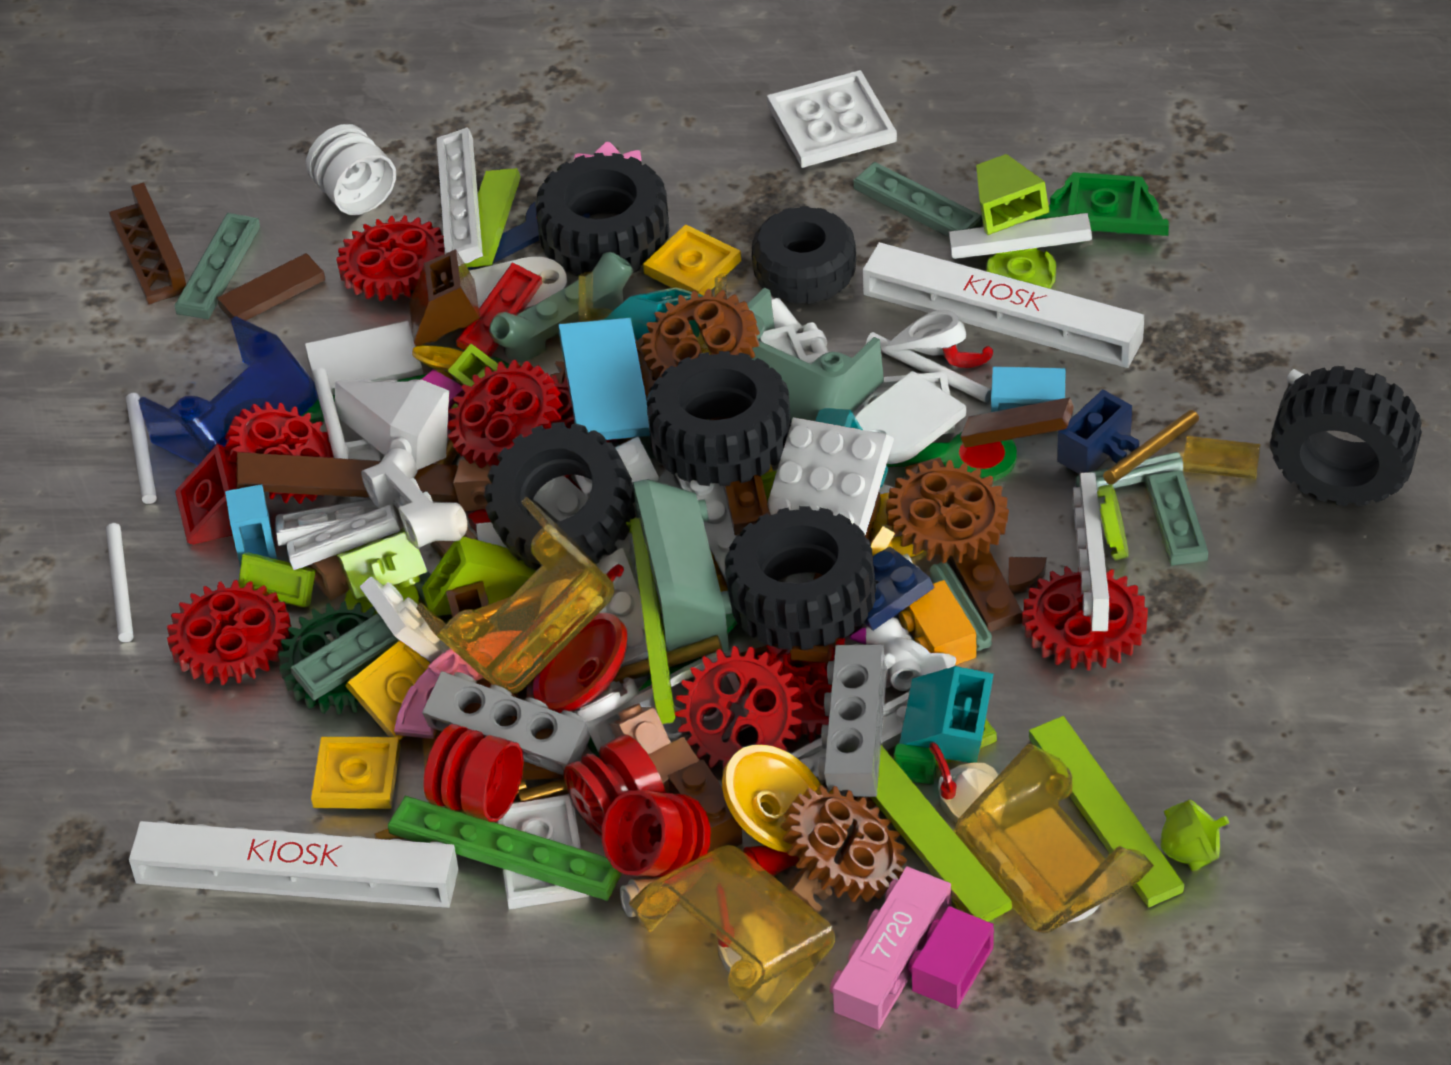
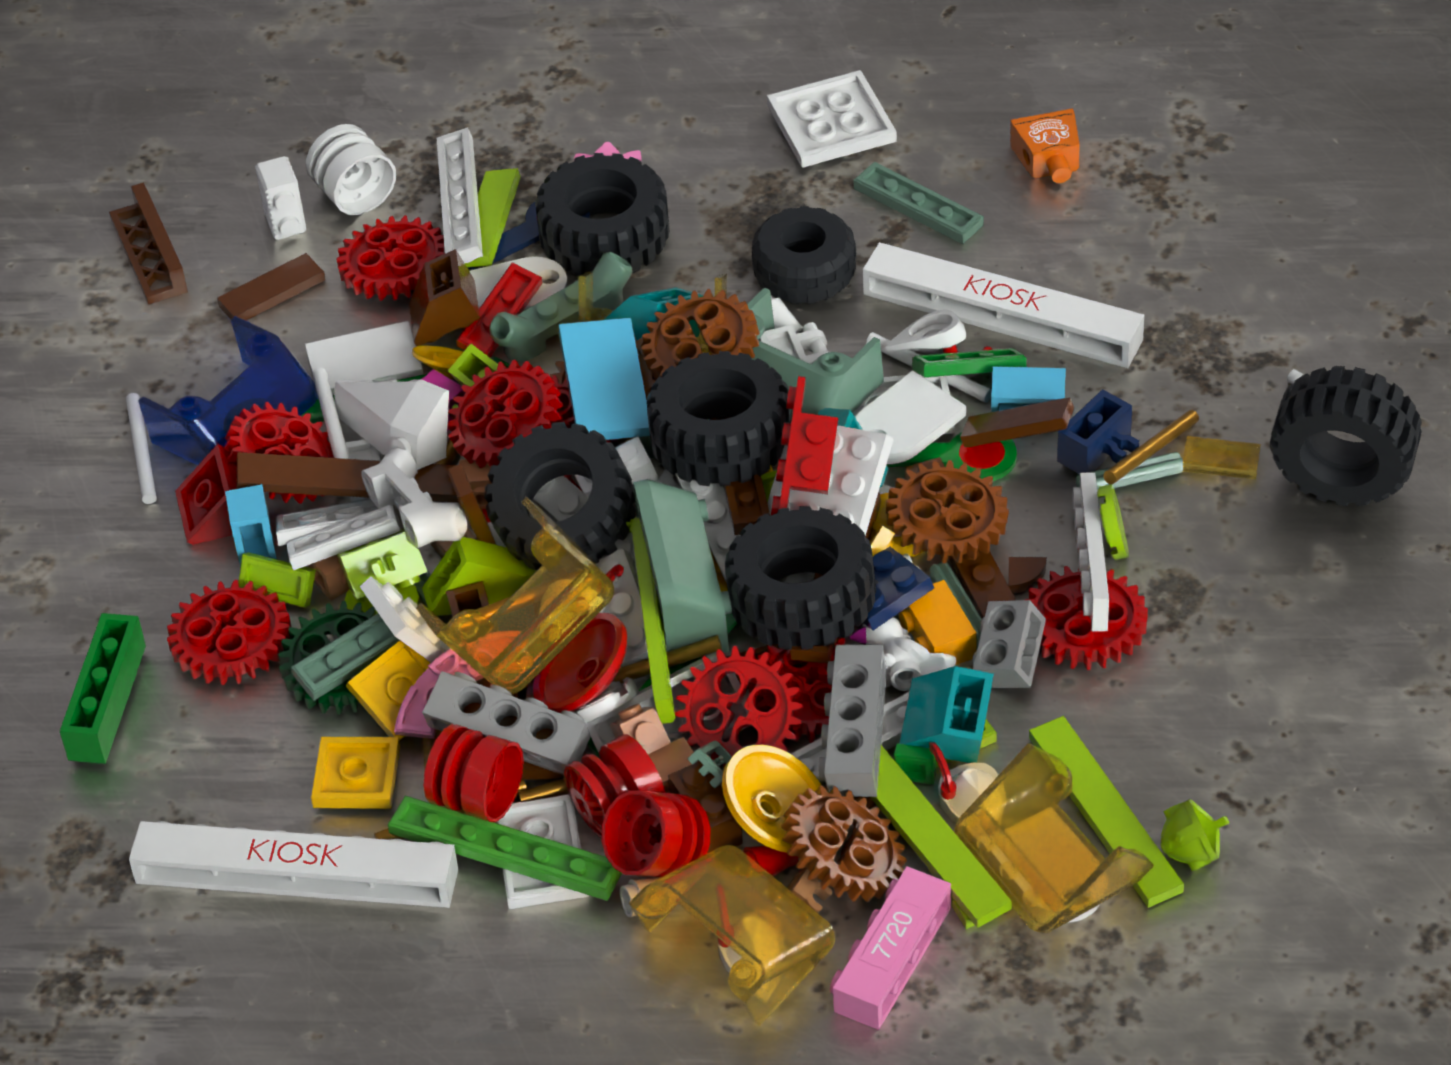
(103, 688): none -> green brick
(119, 583): white bar -> none
(217, 266): sand green tile -> none
(280, 197): none -> white brick
(470, 504): none -> reddish brown tile
(691, 261): yellow plate -> none
(711, 766): none -> sand green tile
(809, 450): none -> red bracket
(951, 957): dark pink brick -> none
(967, 362): none -> green tile
(1009, 193): lime slope -> none
(1010, 643): none -> light grey brick
(1021, 236): white tile -> none
(1026, 266): lime tile -> none
(1047, 144): none -> orange torso
(1111, 202): green wing -> none
(1176, 518): sand green tile -> none

